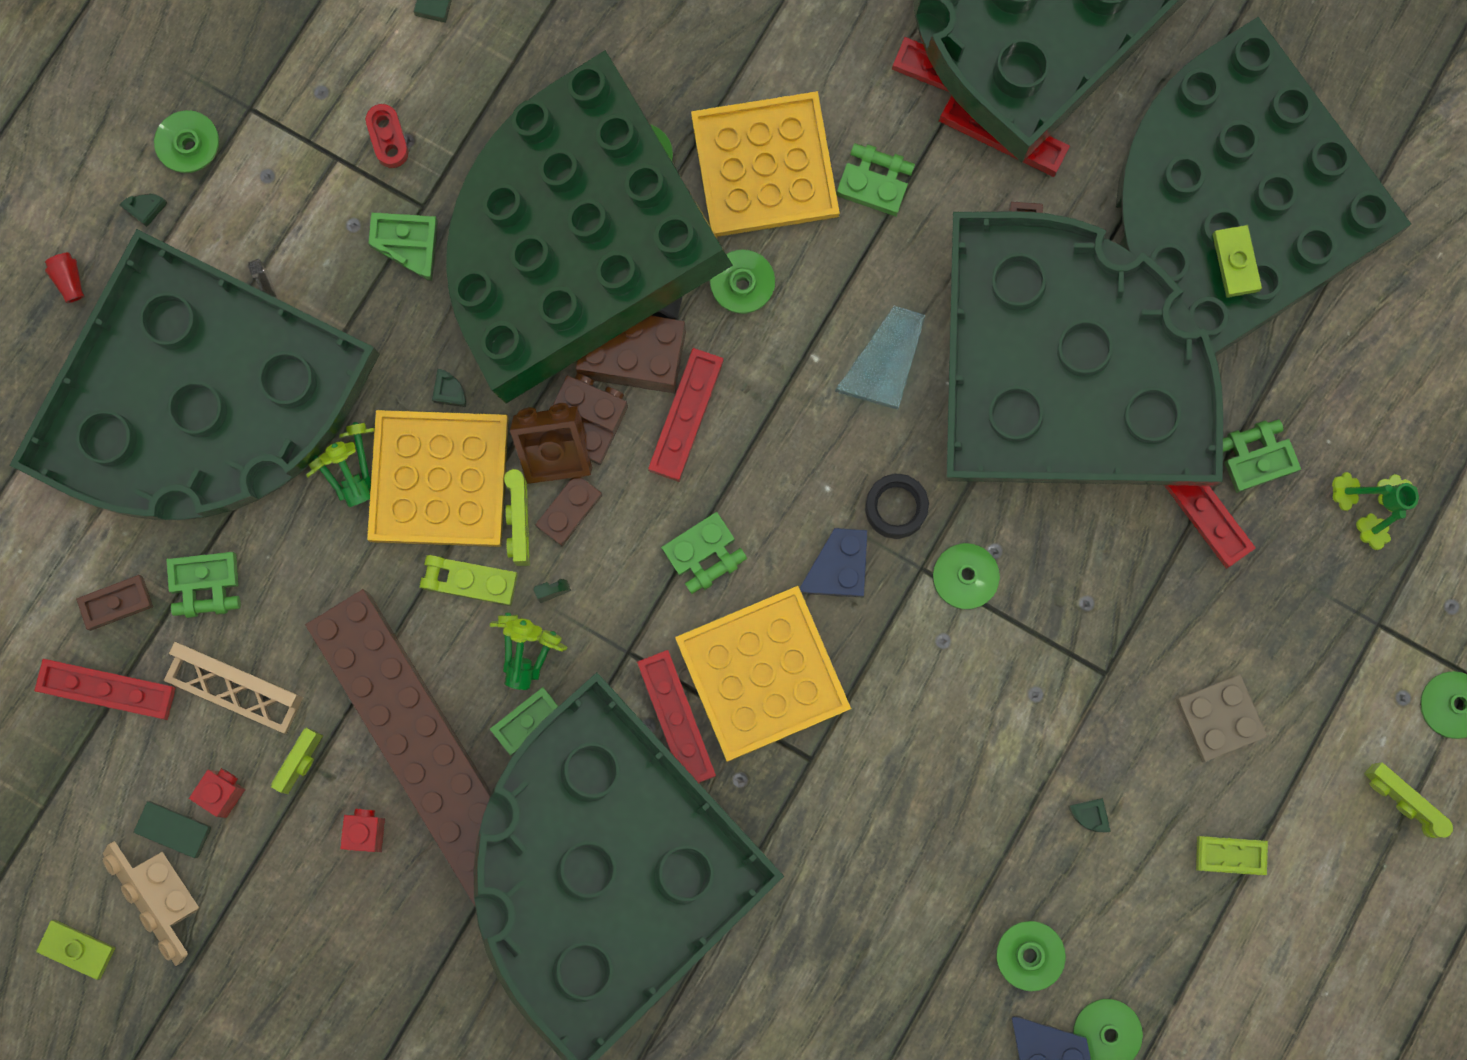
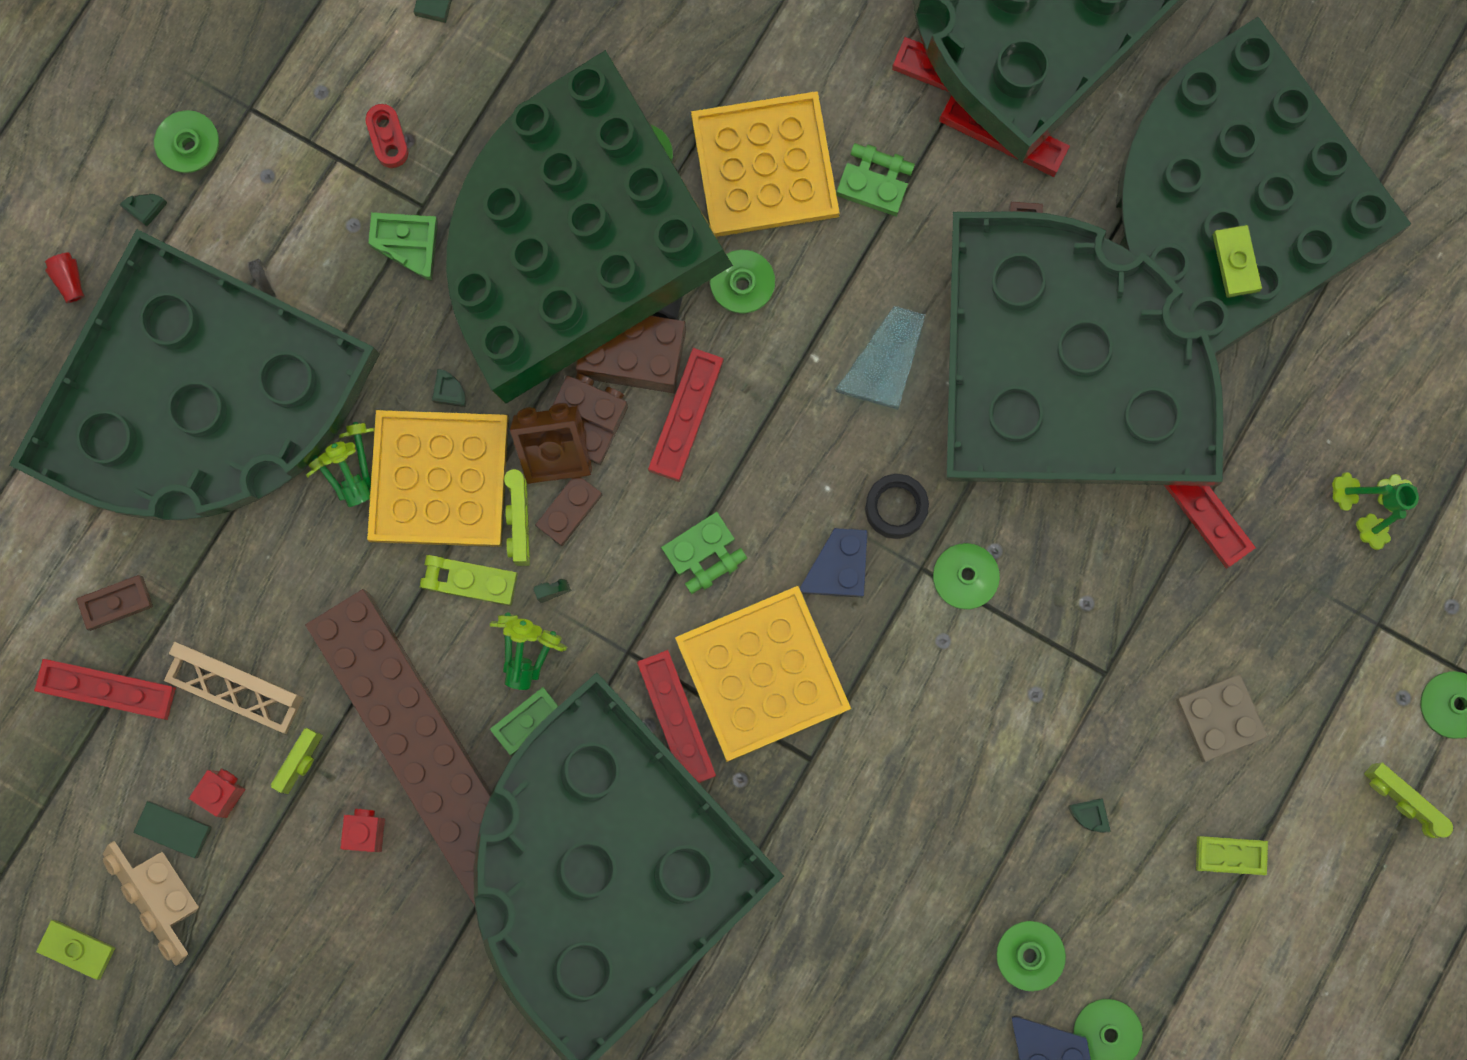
(203, 573): bright green plate -> none
(1261, 465): bright green plate -> none

